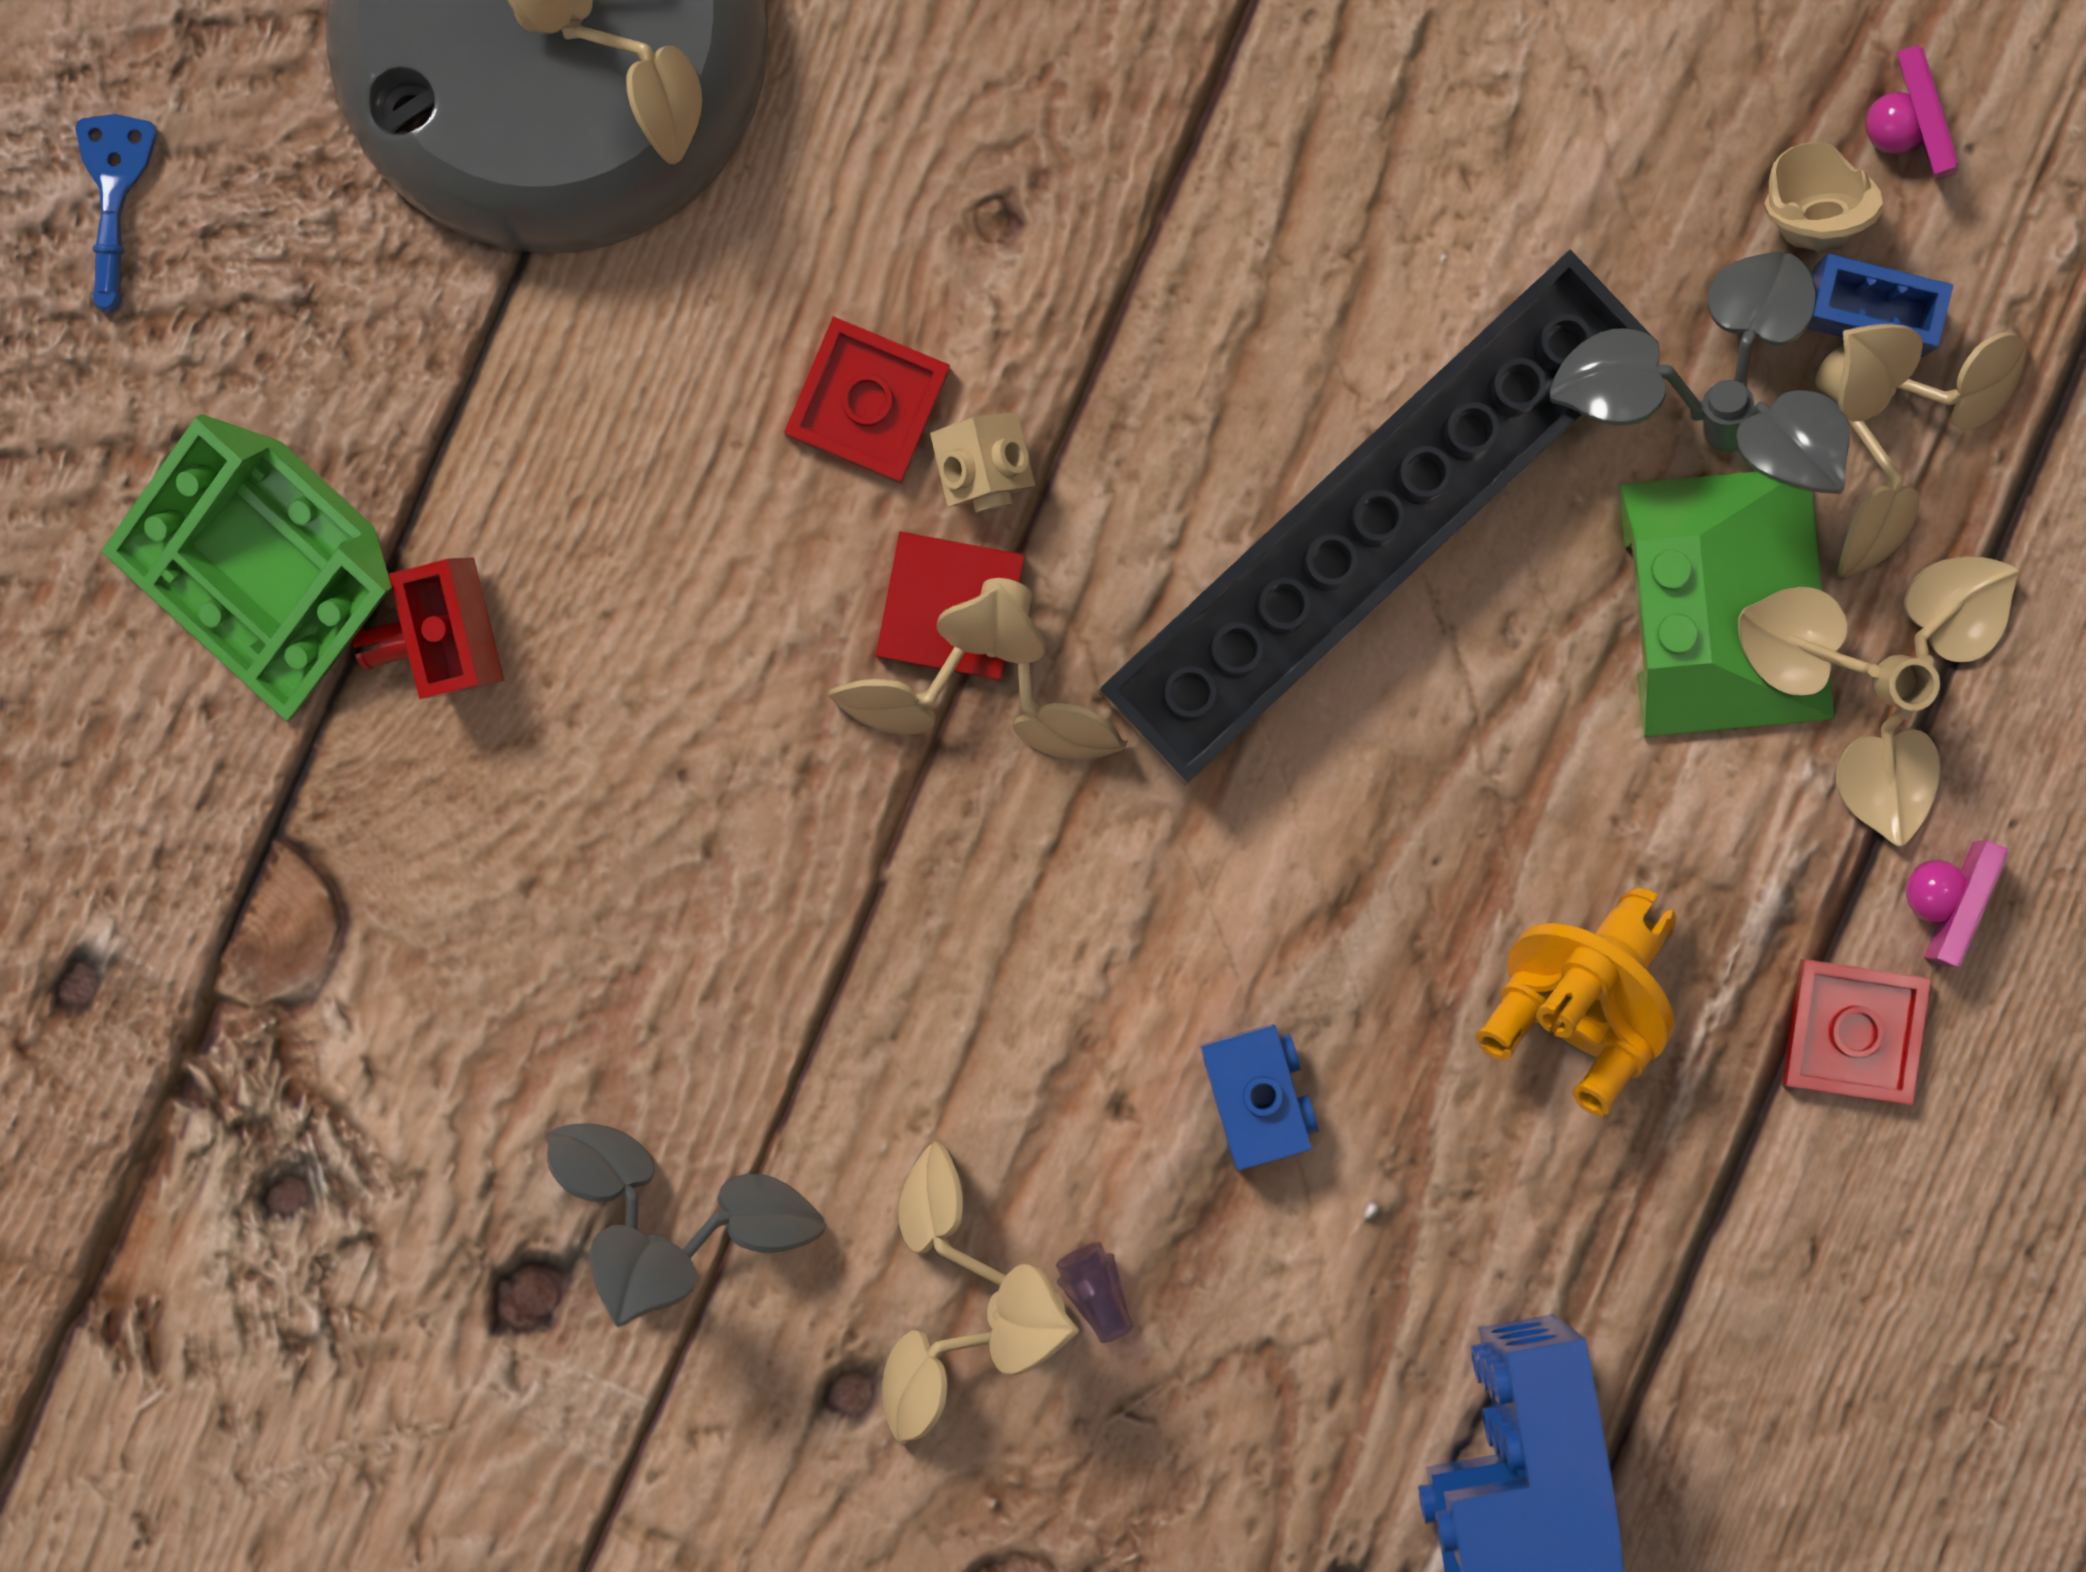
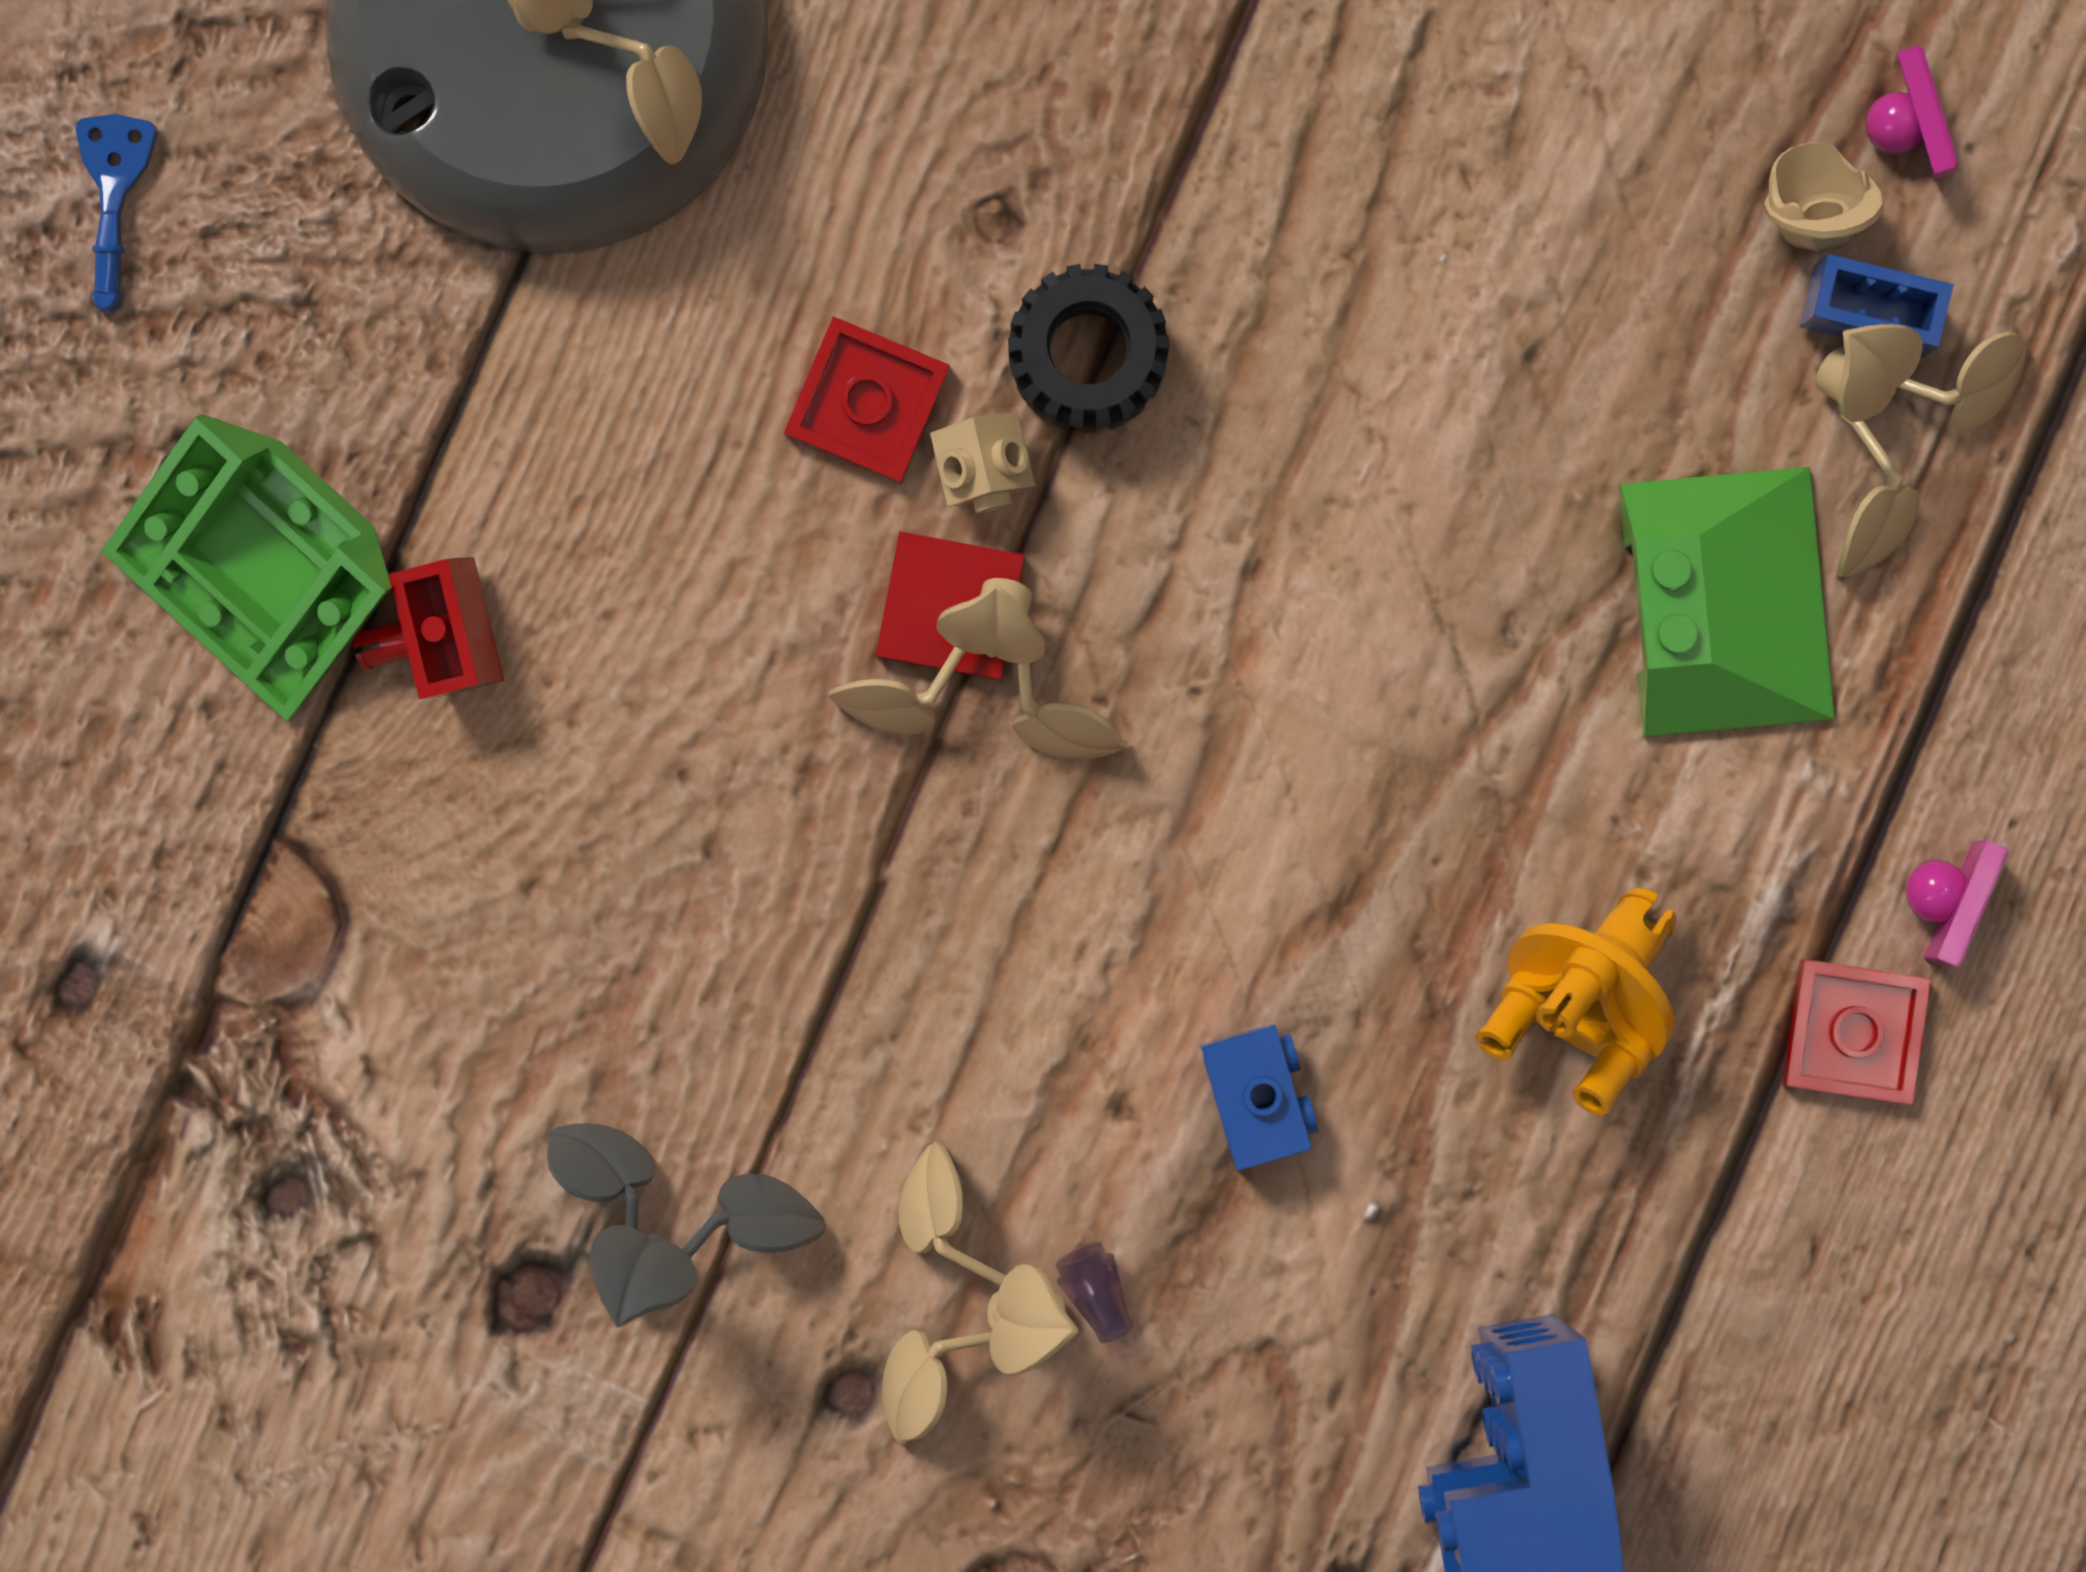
(1099, 294): none -> black tyre
(1363, 526): black brick -> none
(1765, 297): dark grey plant -> none
(1796, 637): tan plant -> none

